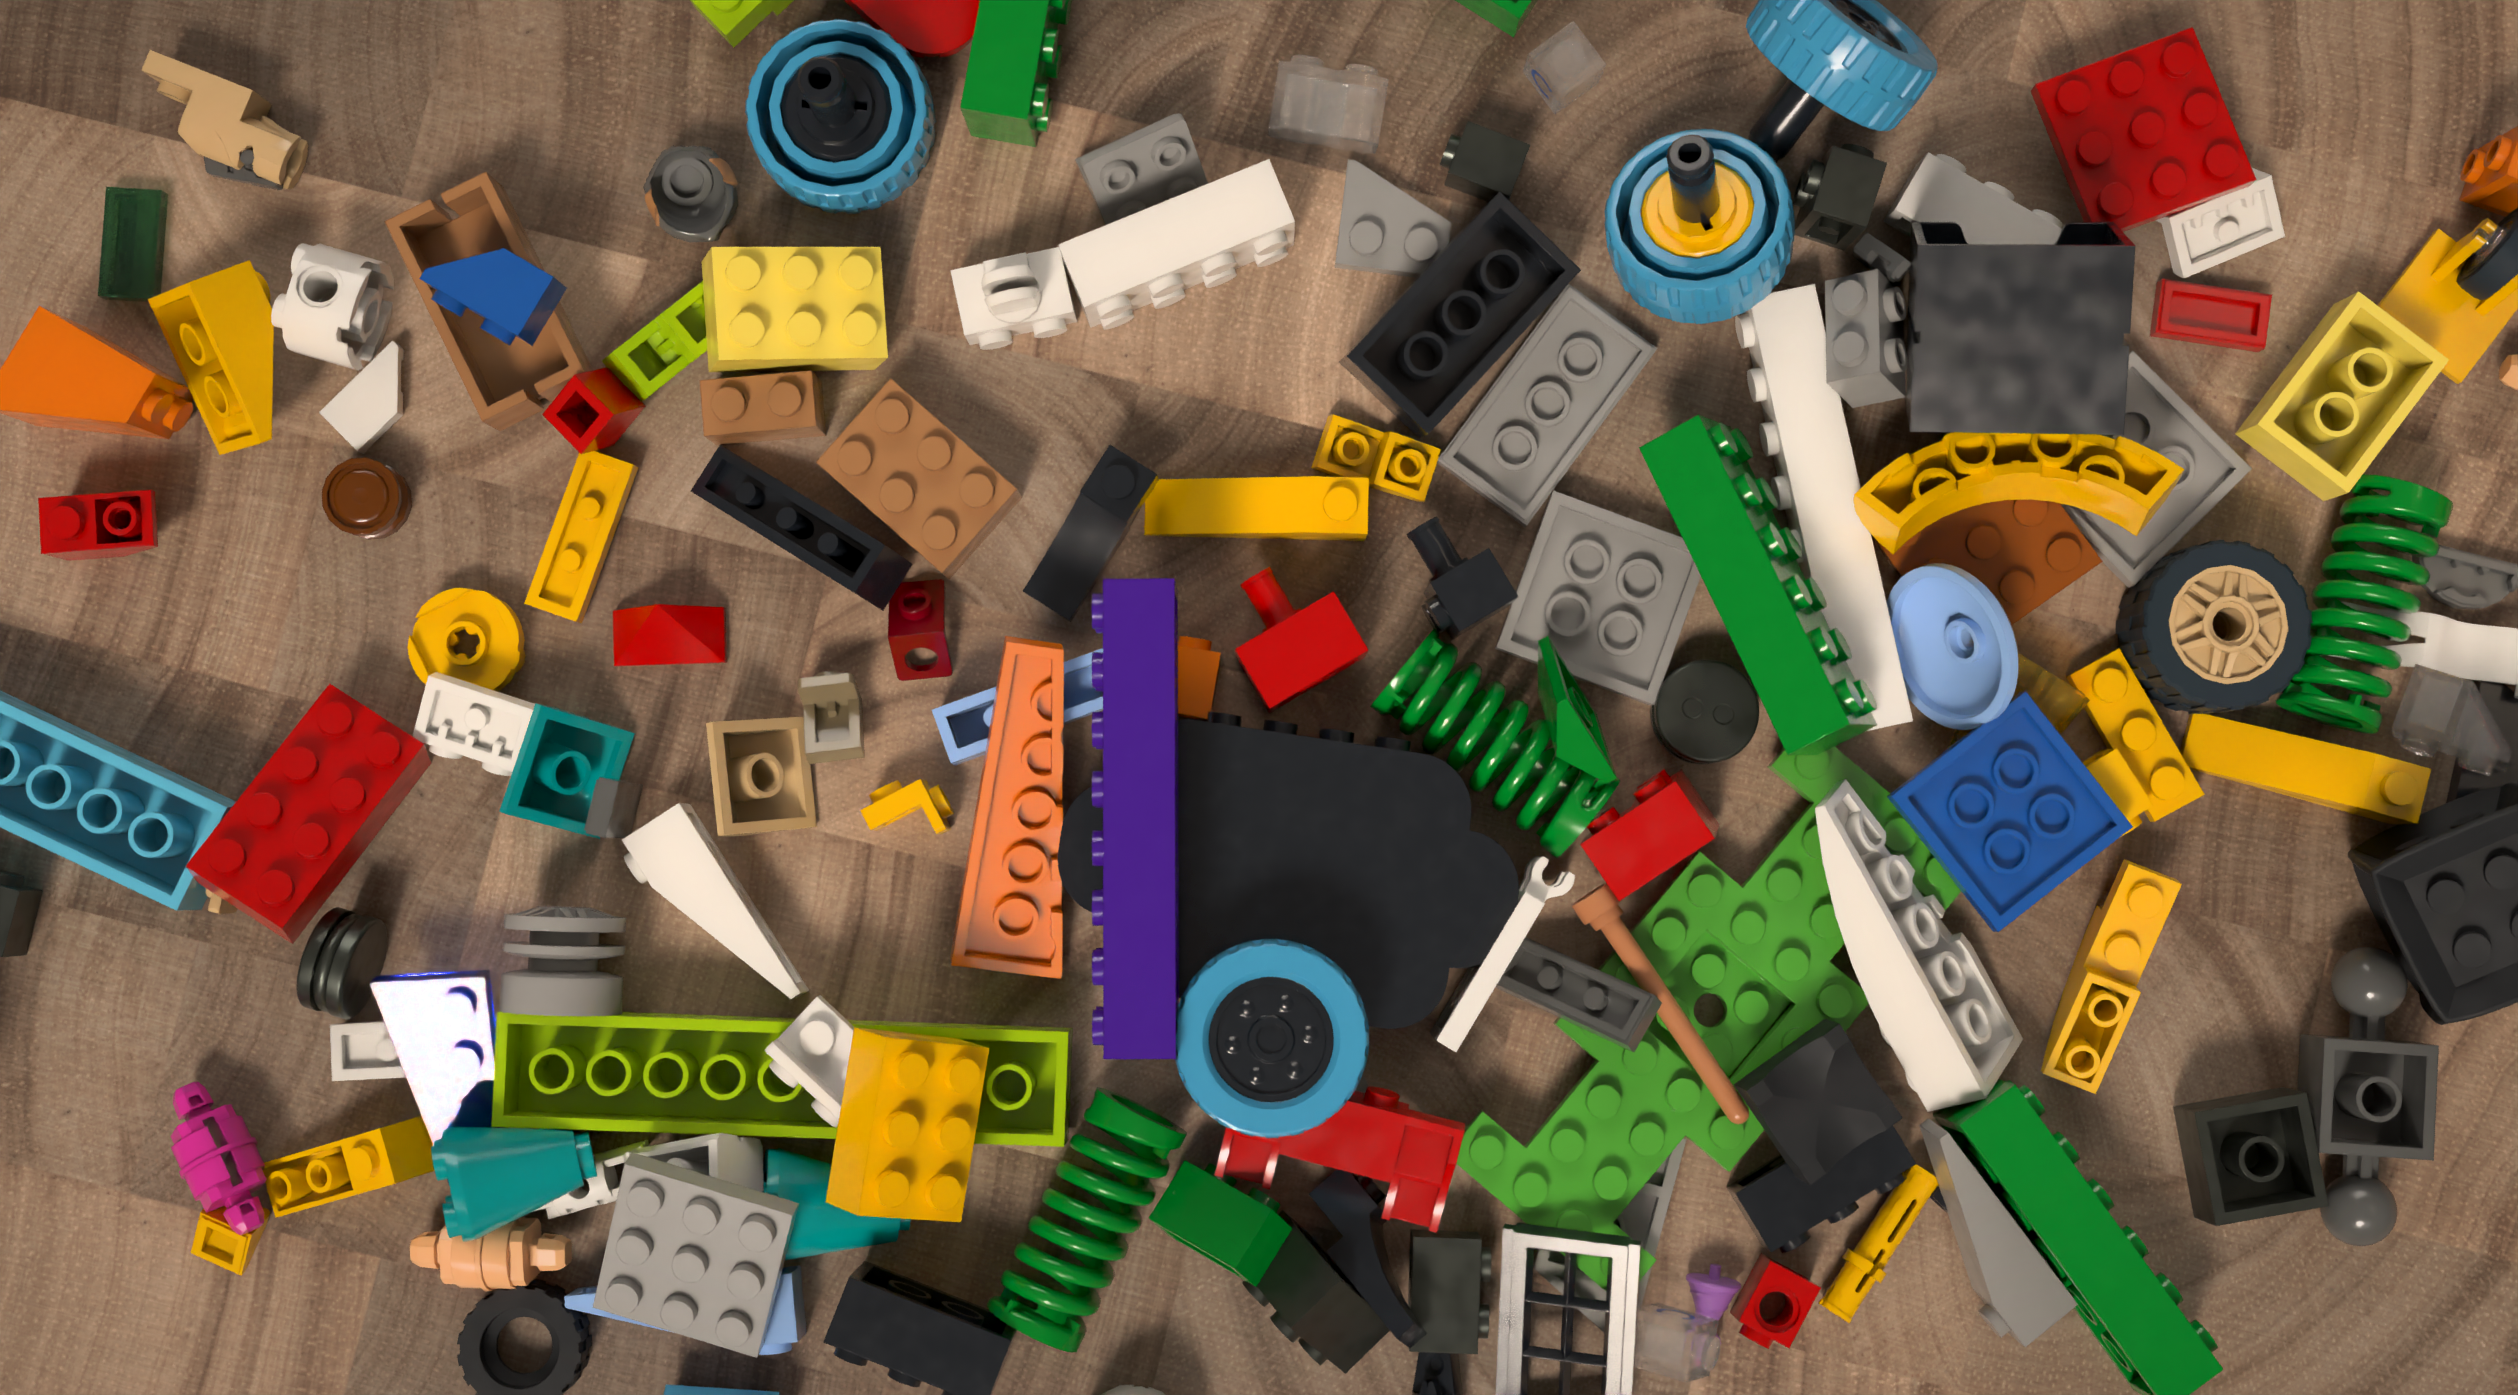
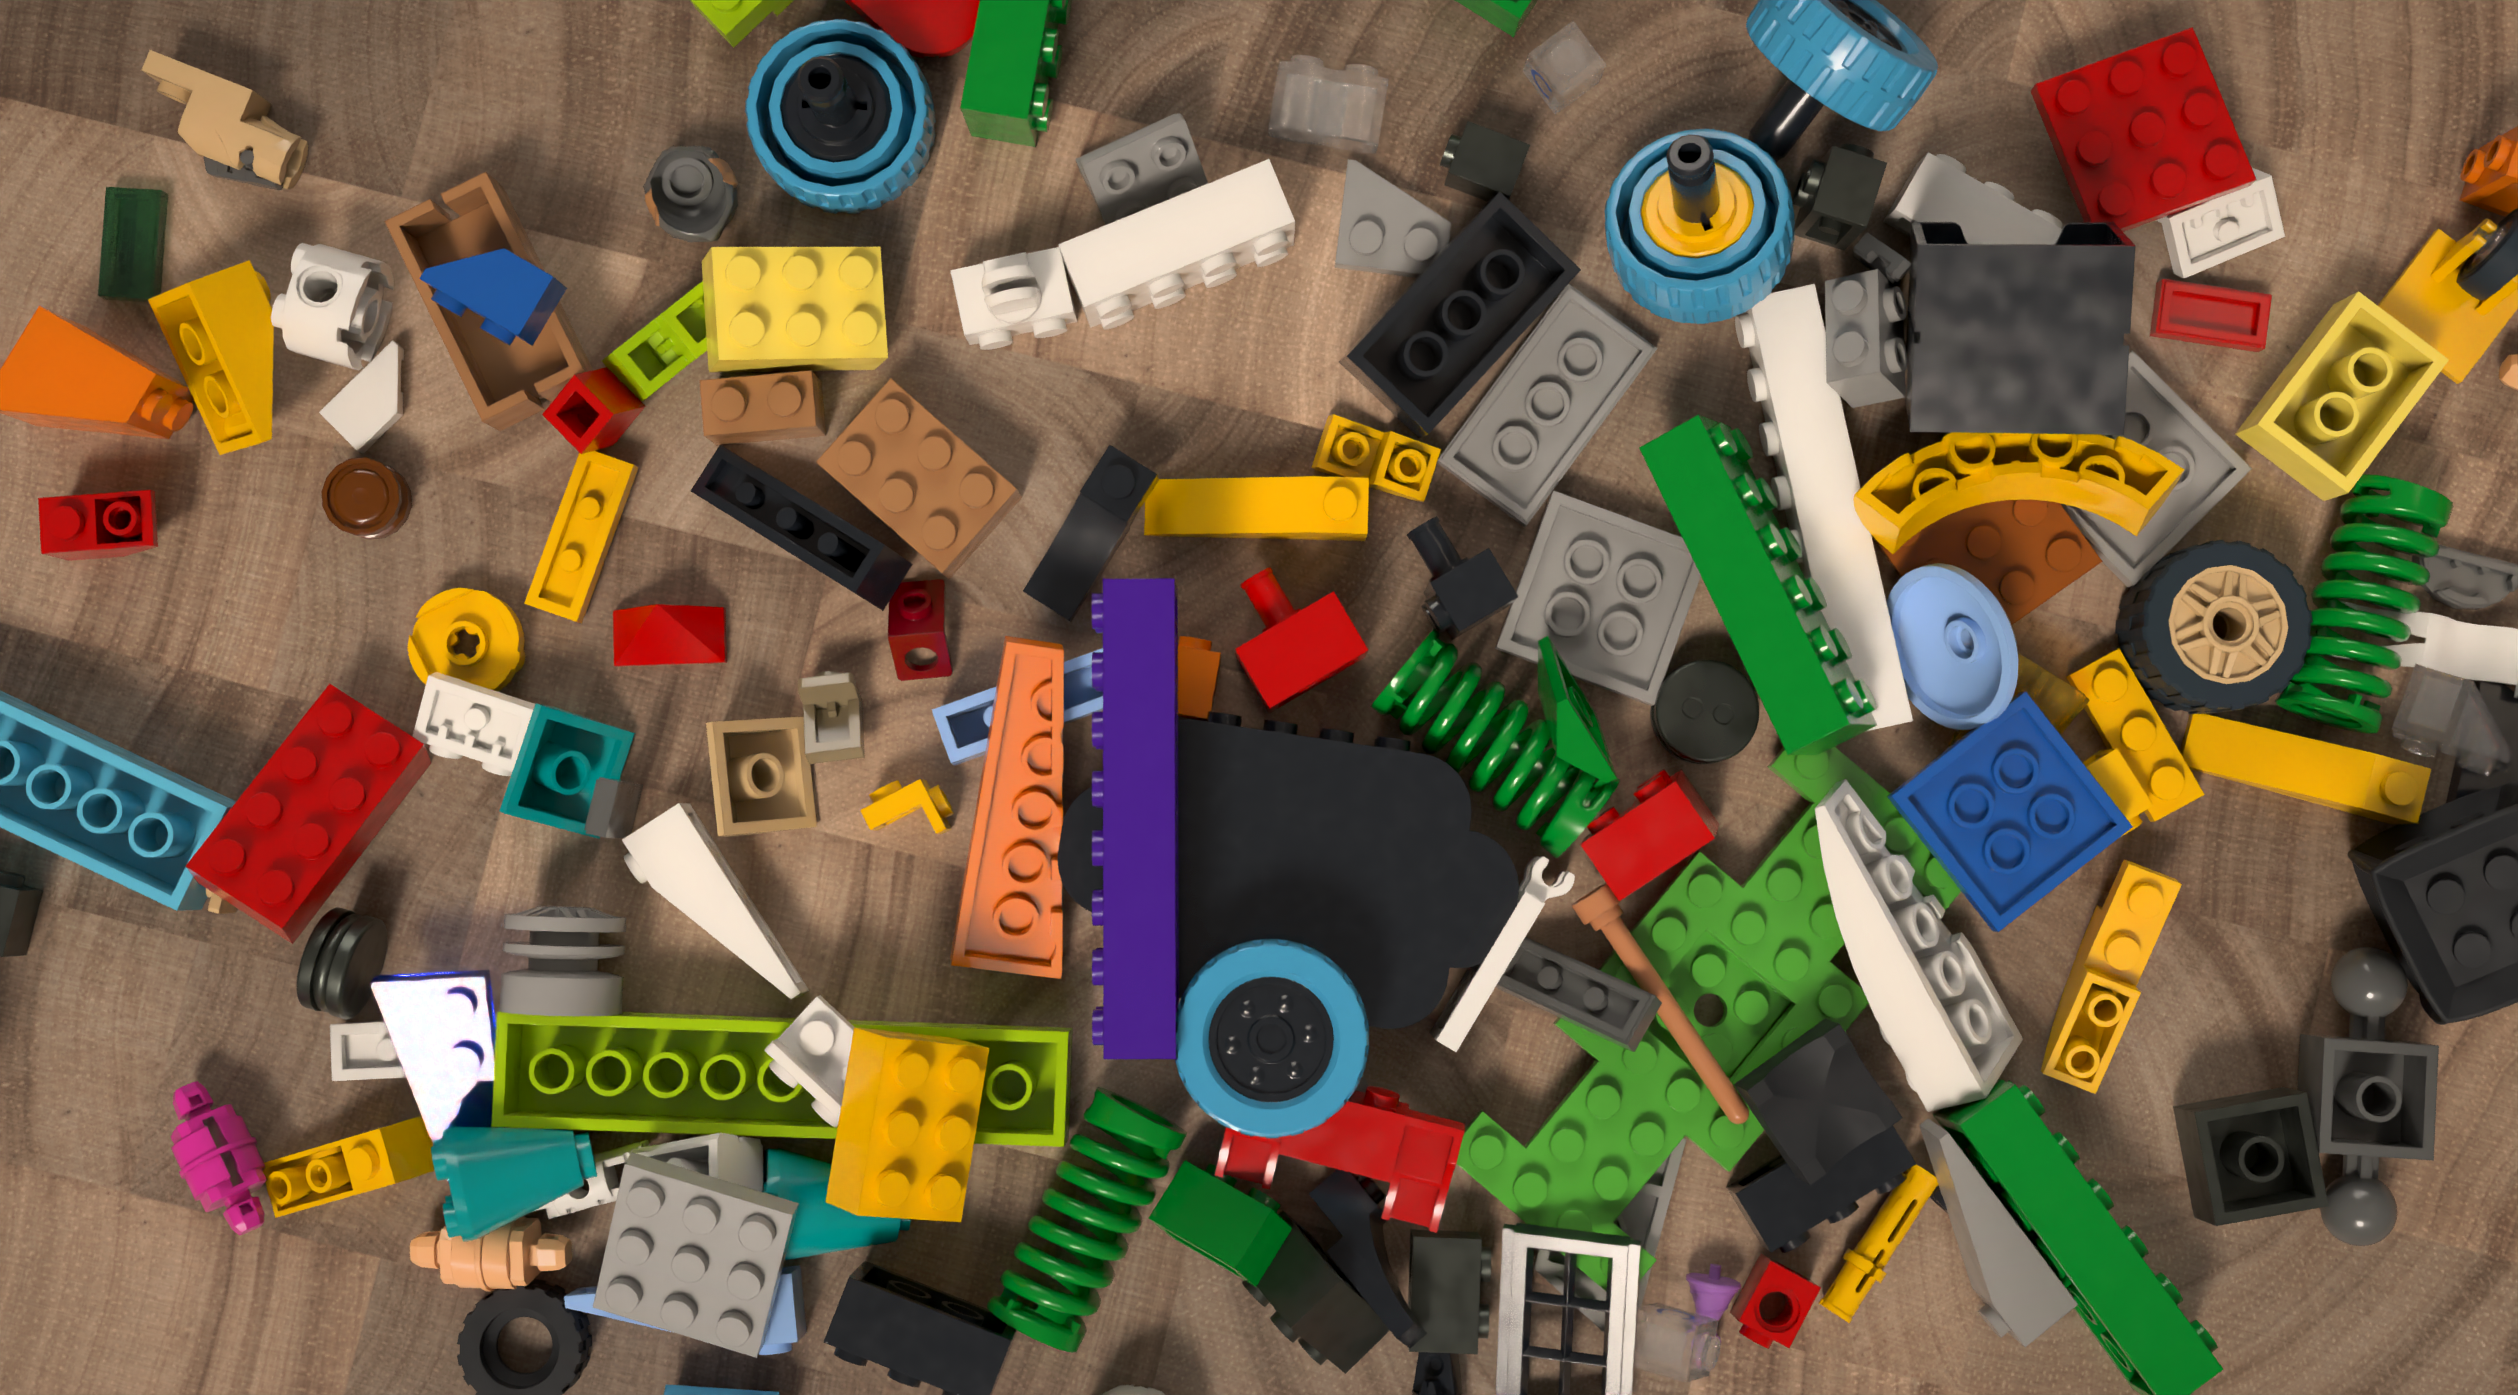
(221, 1245): yellow slope -> none

